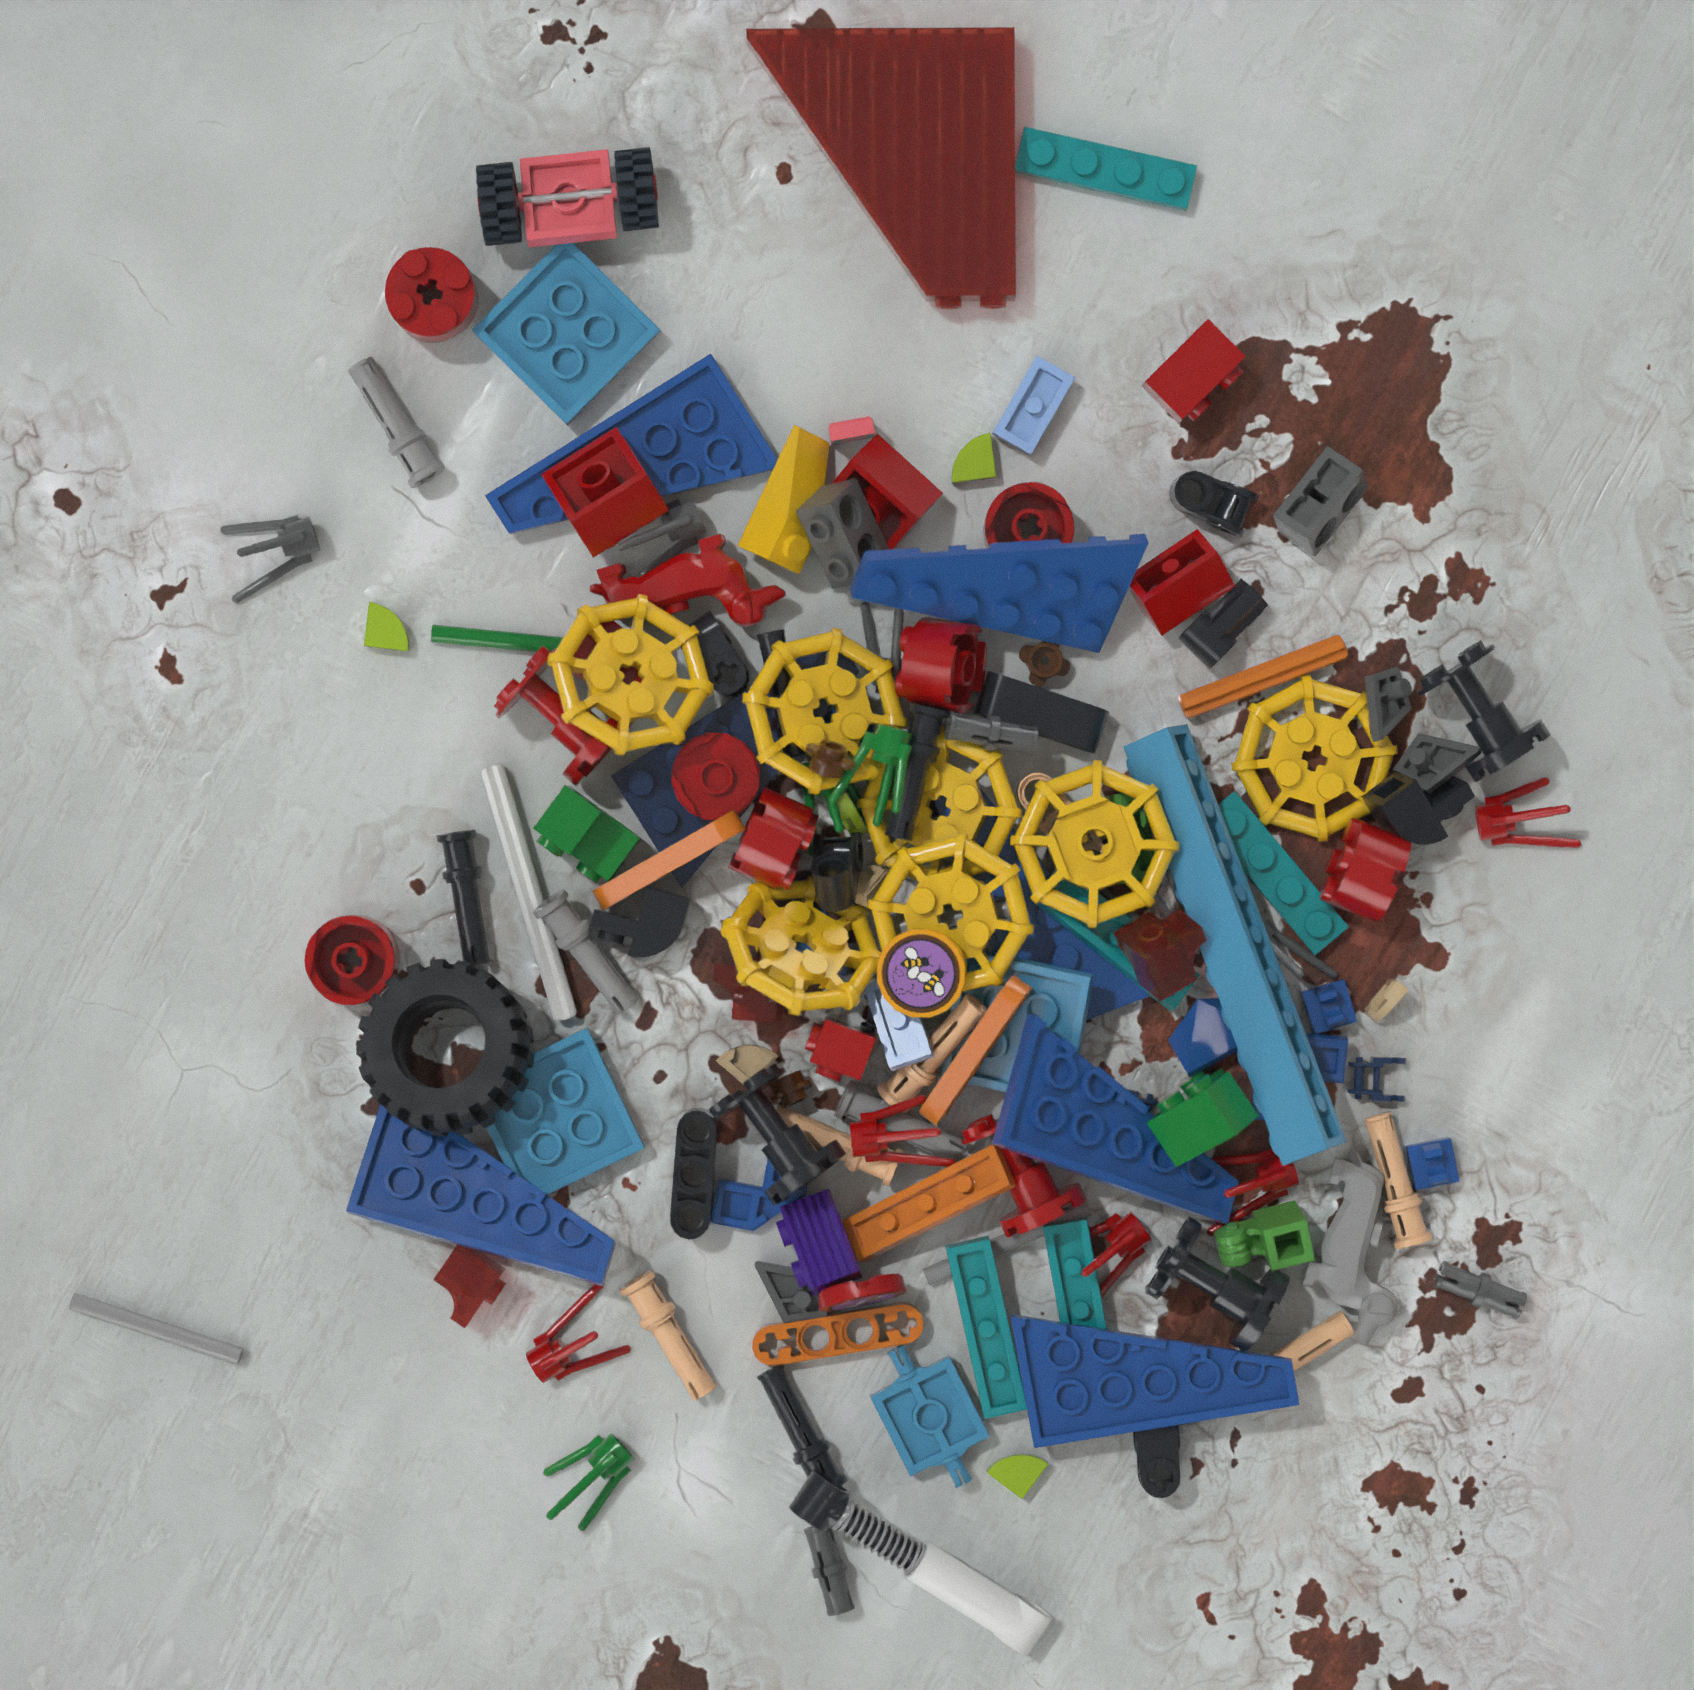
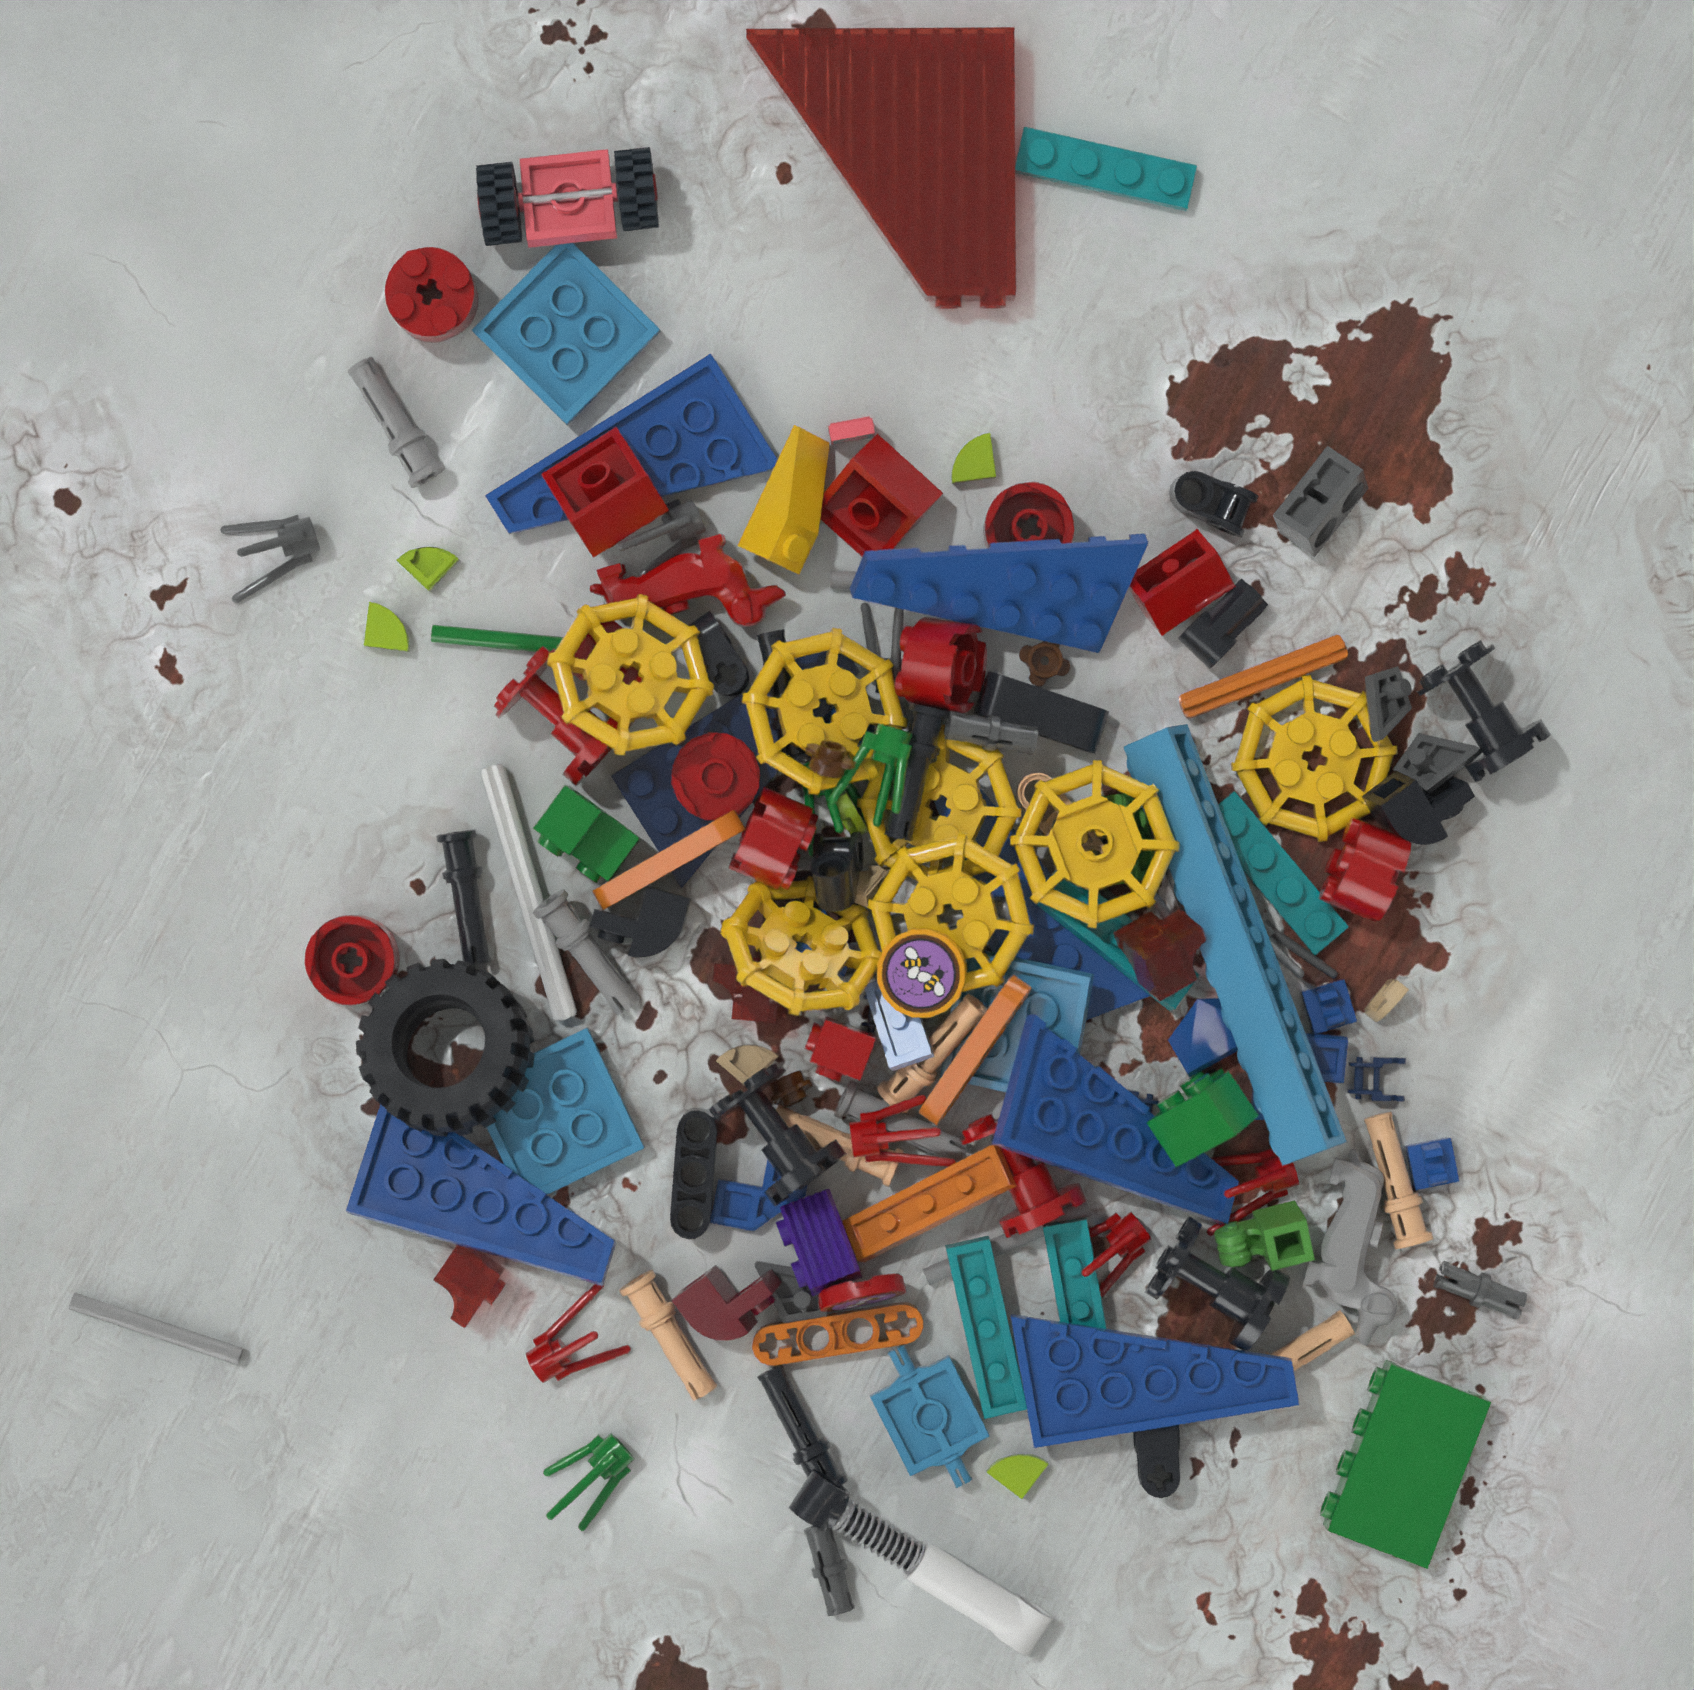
(428, 564): none -> lime tile
(721, 1312): none -> dark red brick
(840, 529): dark grey brick -> none
(1033, 405): light blue plate -> none
(1194, 372): red brick -> none
(1404, 1463): none -> green panel
(1497, 820): red plant -> none

